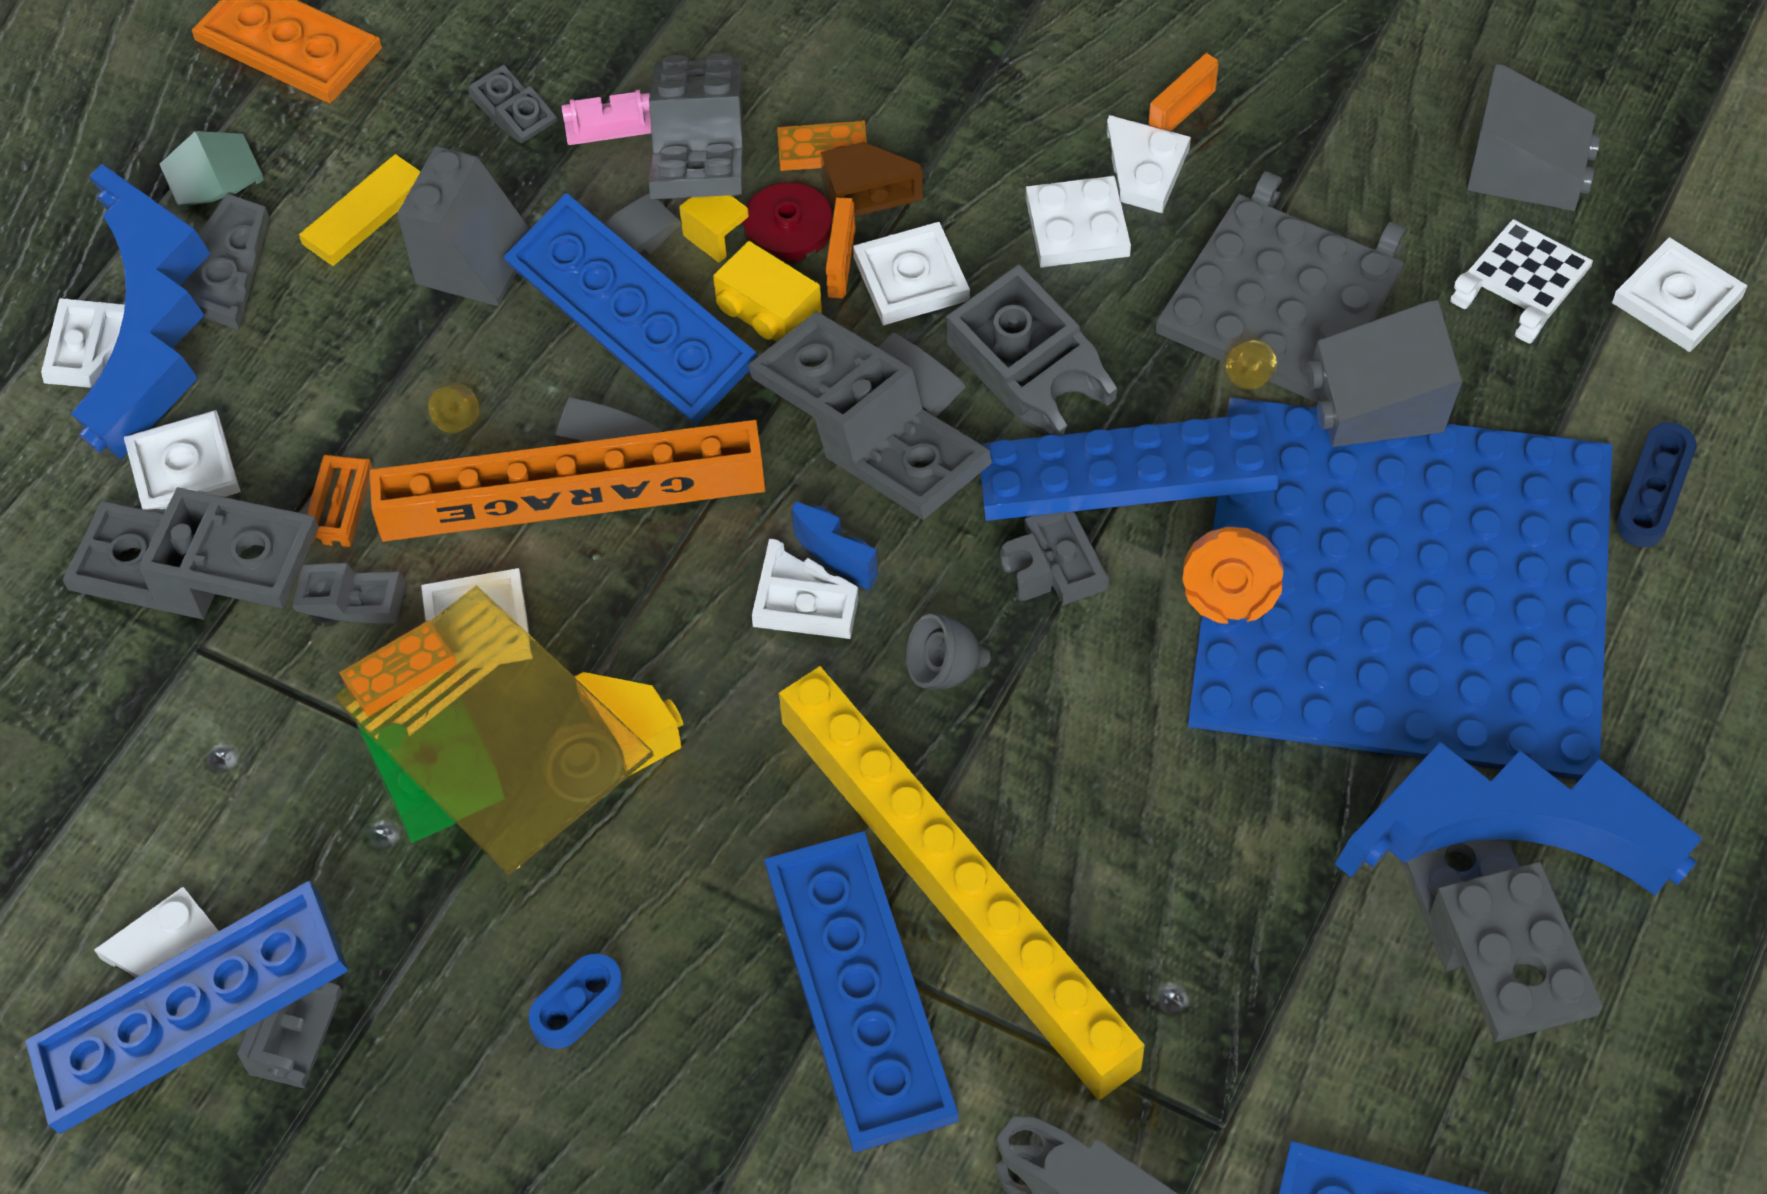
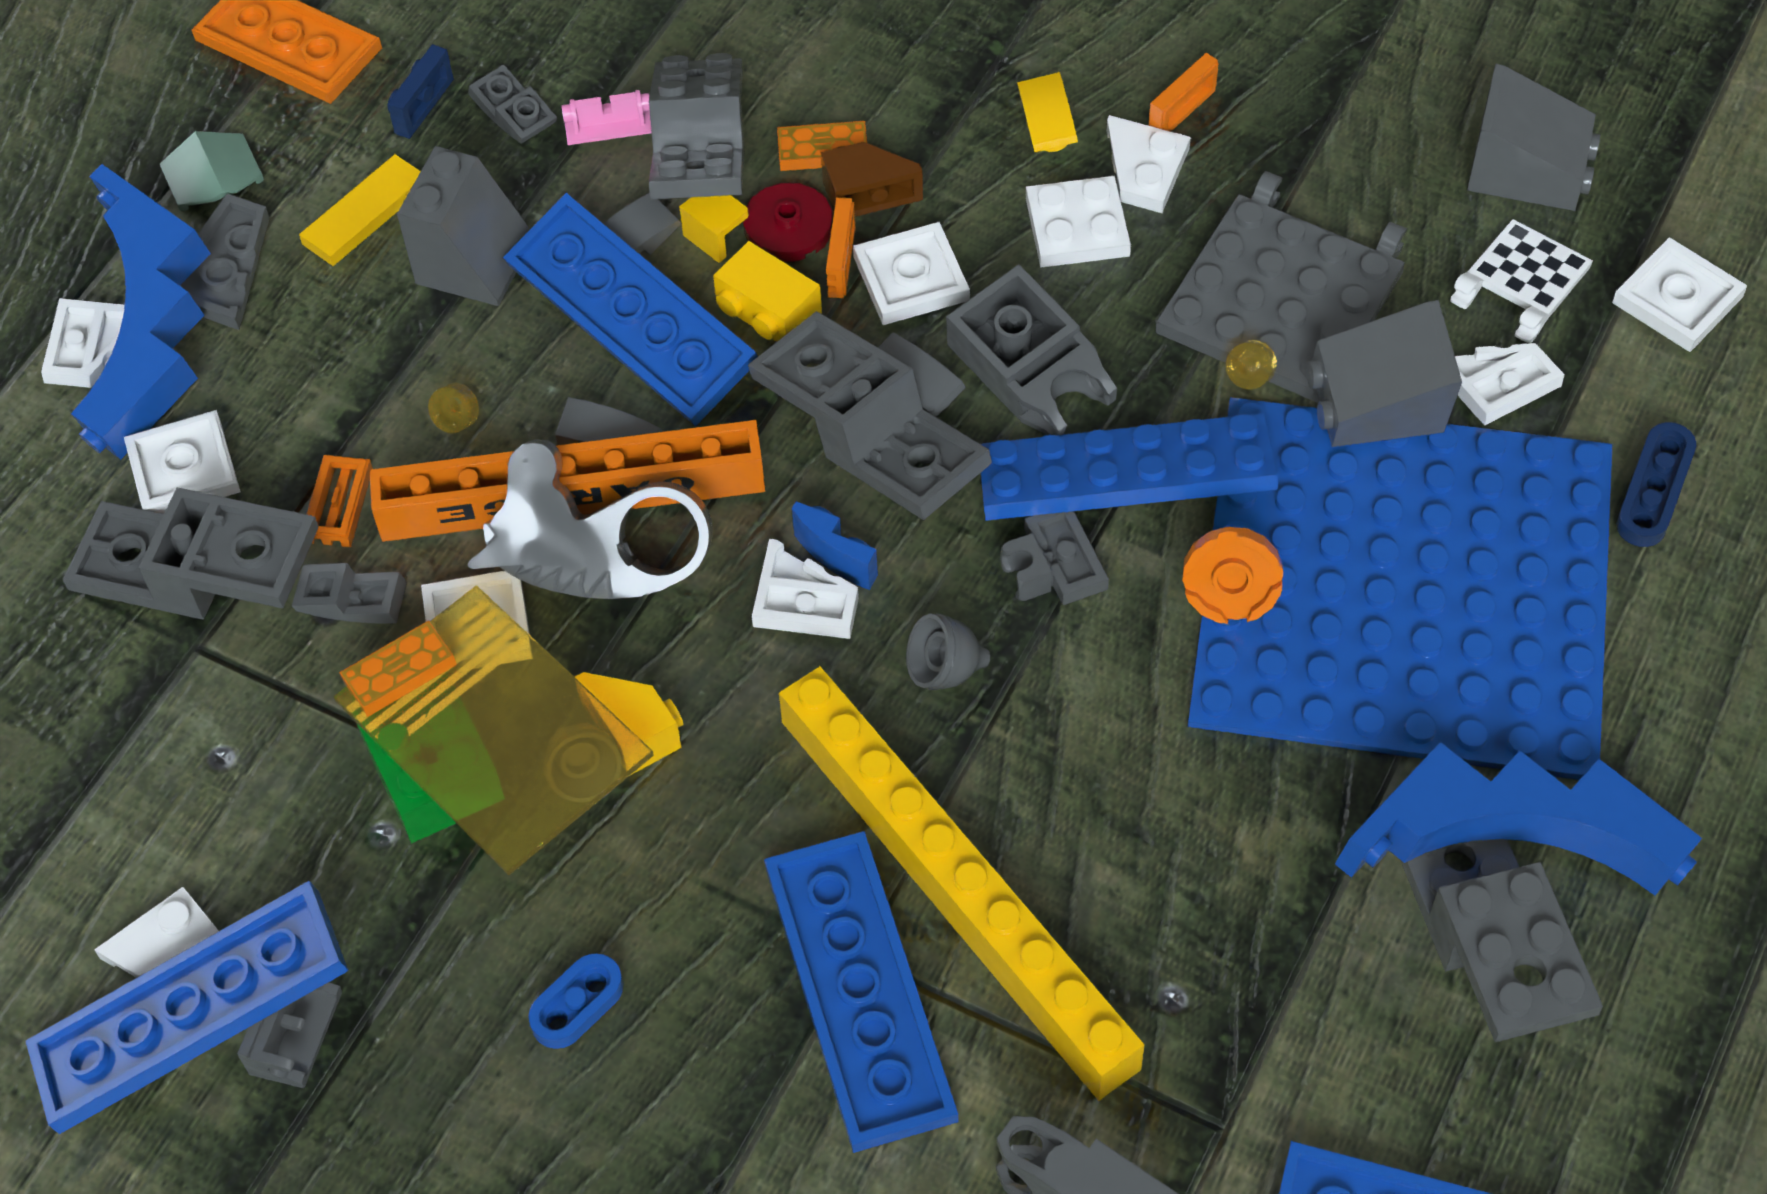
(420, 91): none -> dark blue plate
(559, 549): none -> animal
(1047, 113): none -> yellow slope
(1505, 379): none -> white wing

